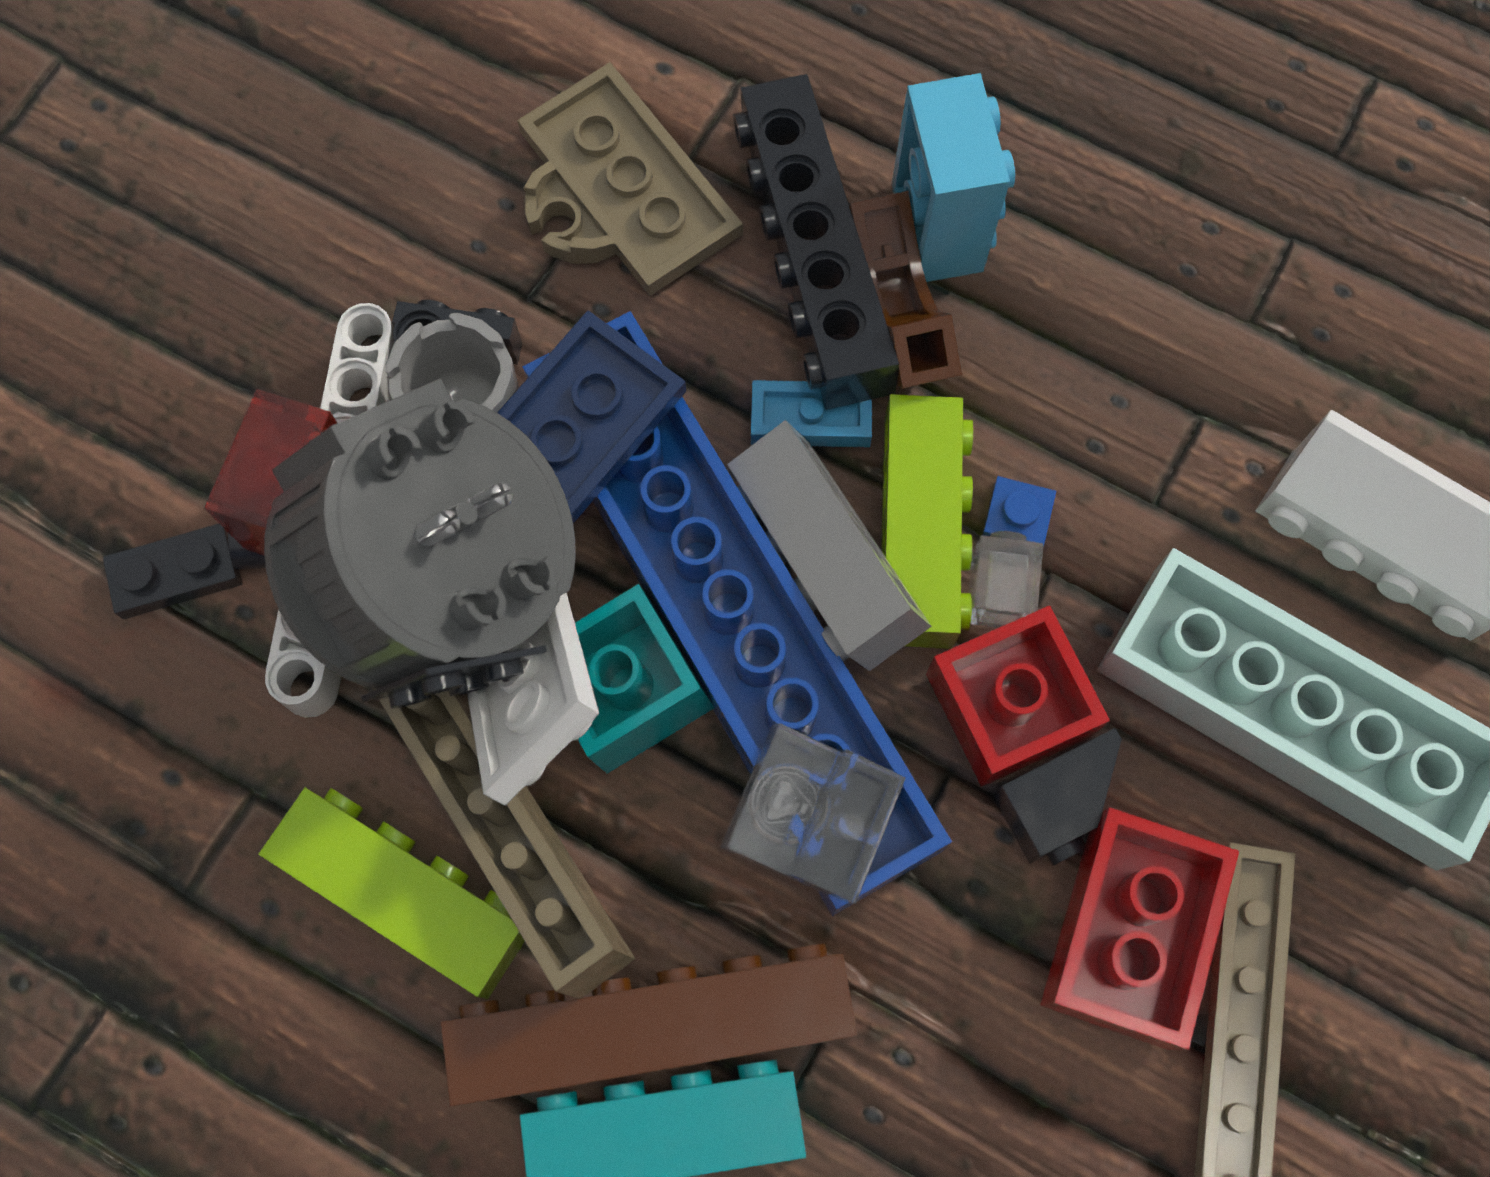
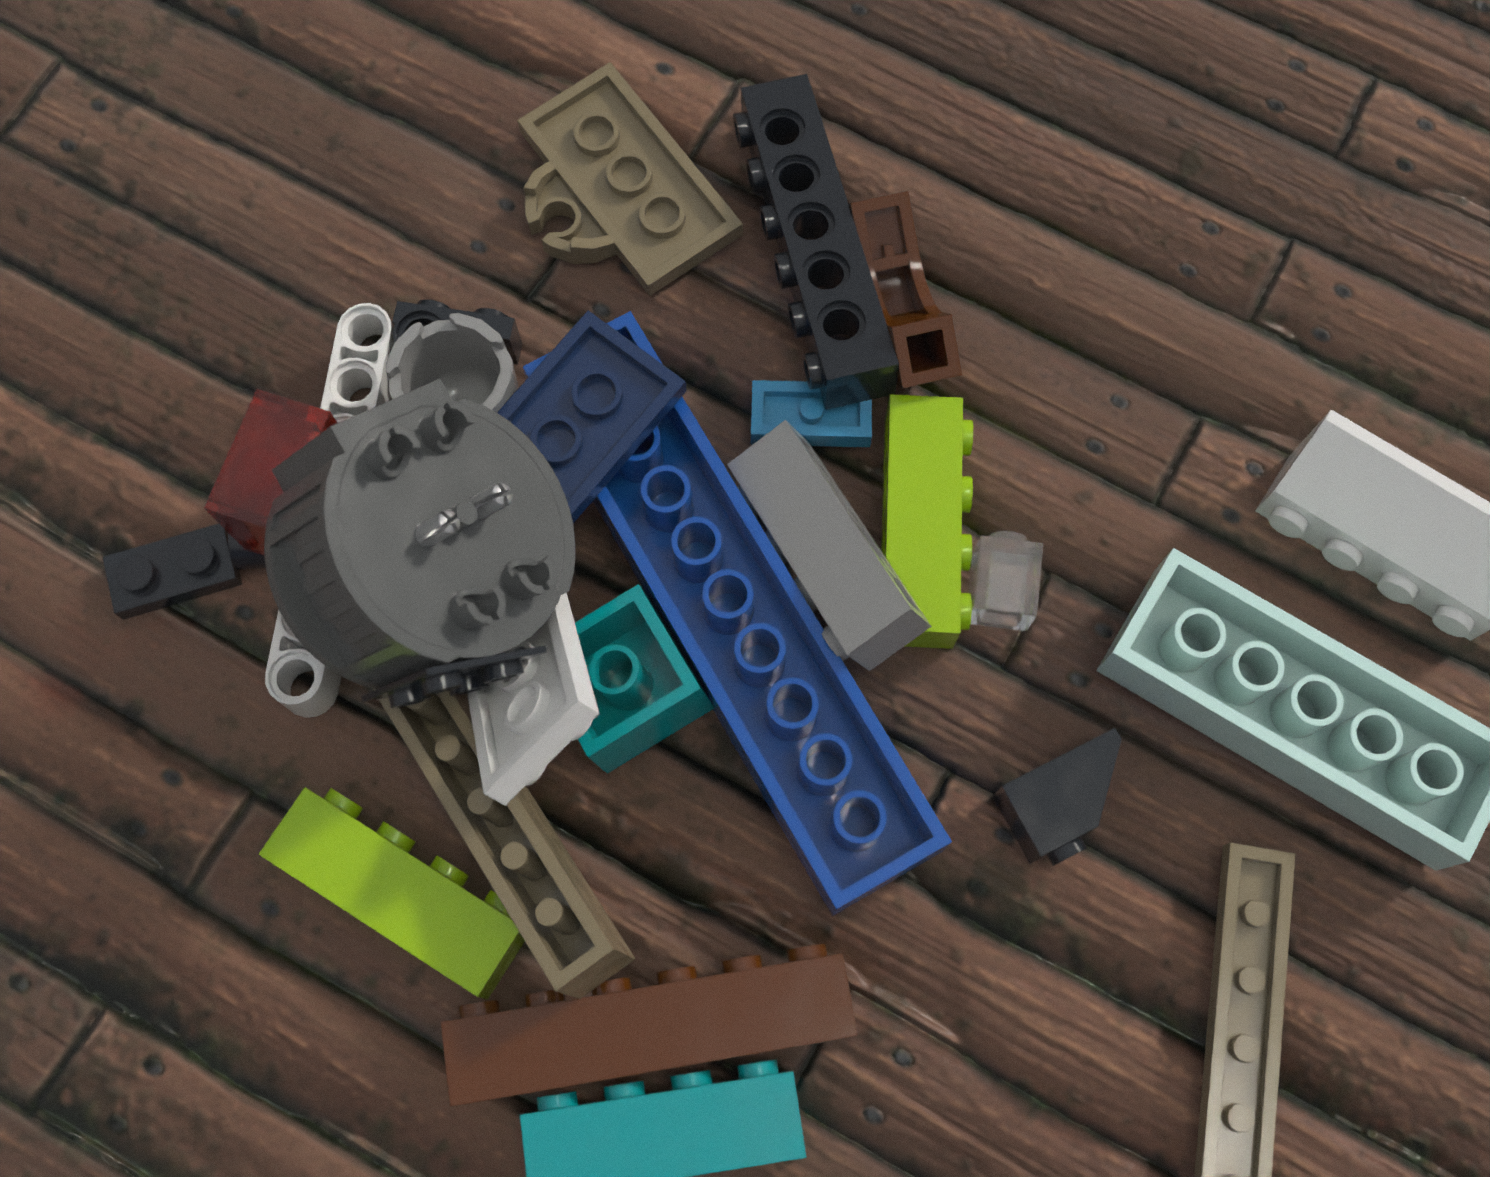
(813, 813): clear slope -> none
(953, 173): medium azure brick -> none
(1016, 695): red brick -> none
(1019, 509): blue plate -> none
(1141, 930): red brick -> none

